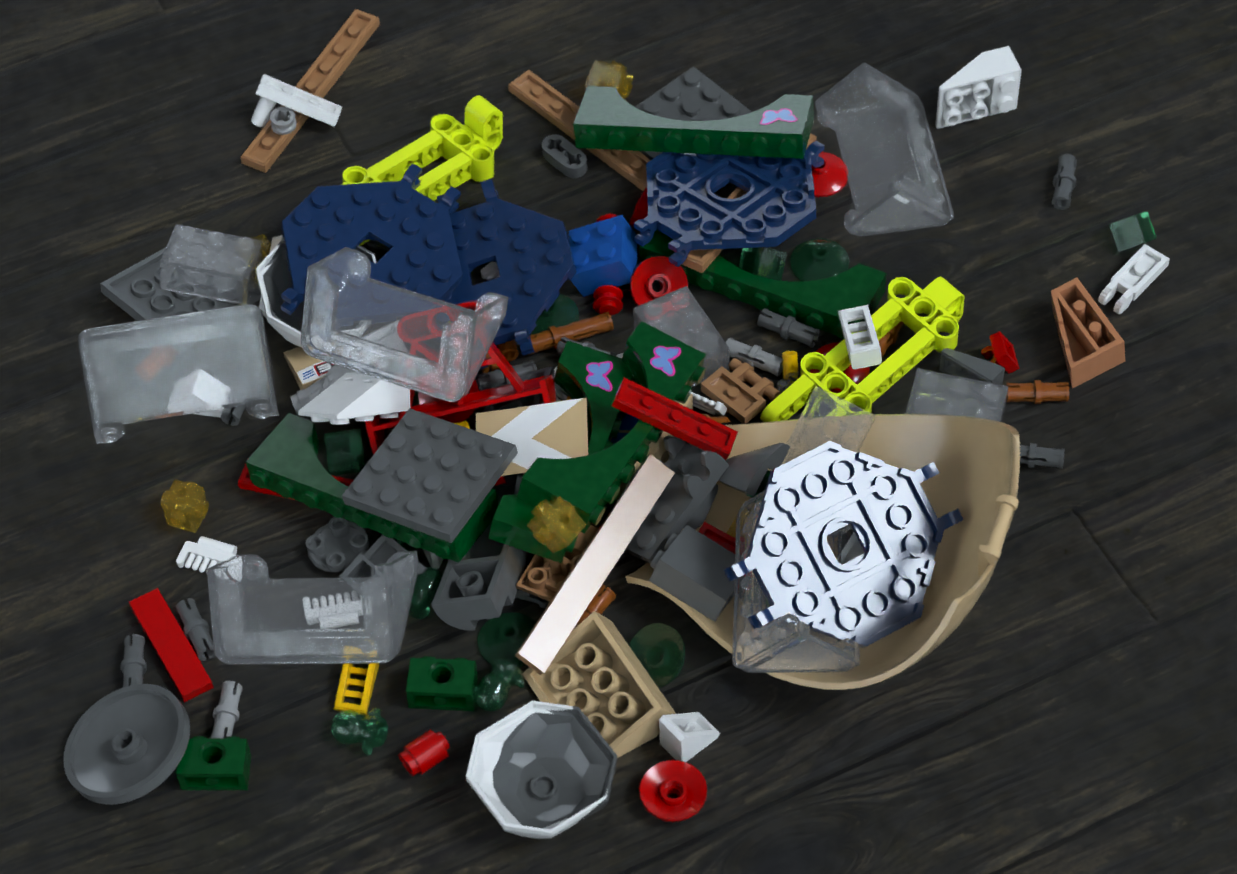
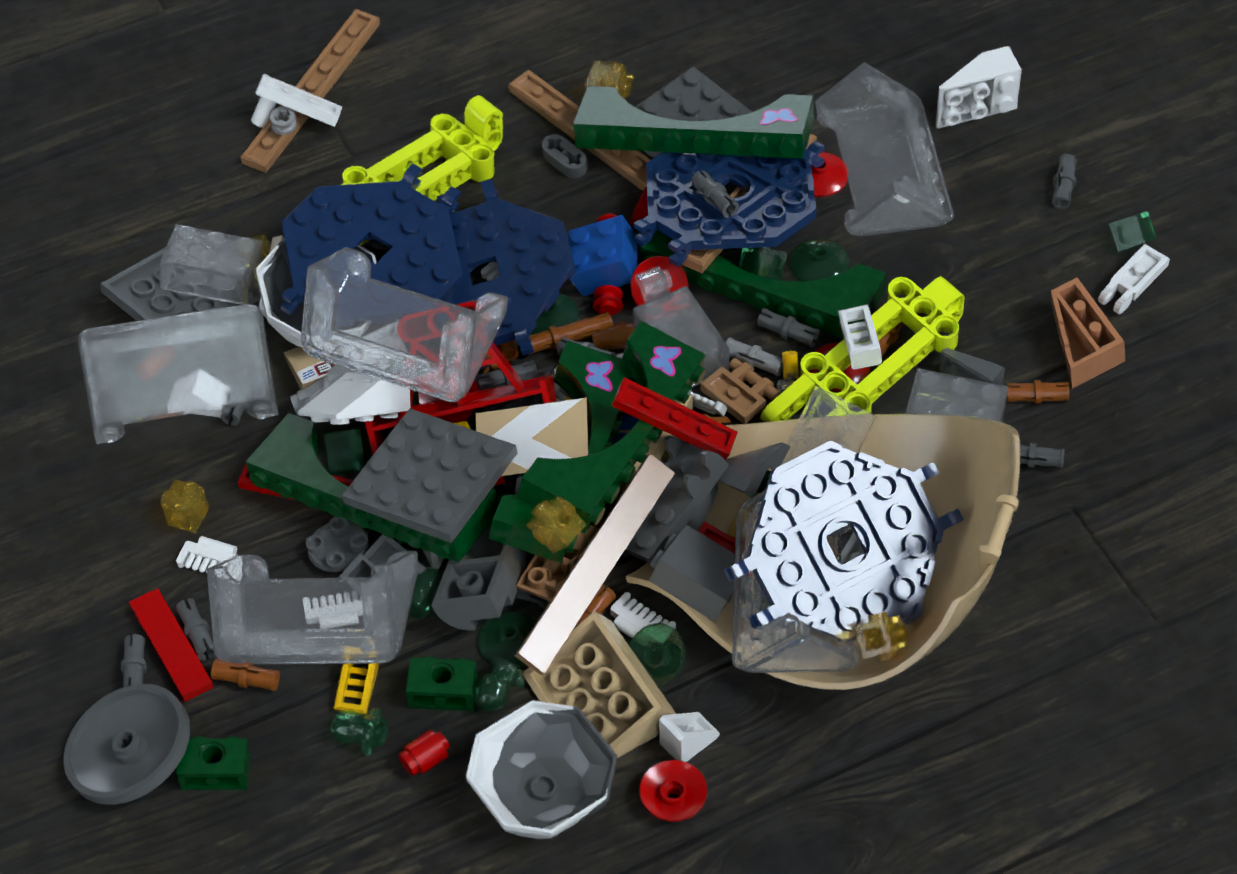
(226, 711): light grey pin -> none
(245, 674): none -> dark orange pin
(613, 337): none -> reddish brown cone
(628, 620): none -> white piece
(654, 283): none -> clear plate
(715, 193): none -> dark grey pin
(882, 636): none -> clear yellow brick
(1002, 351): red tile -> none

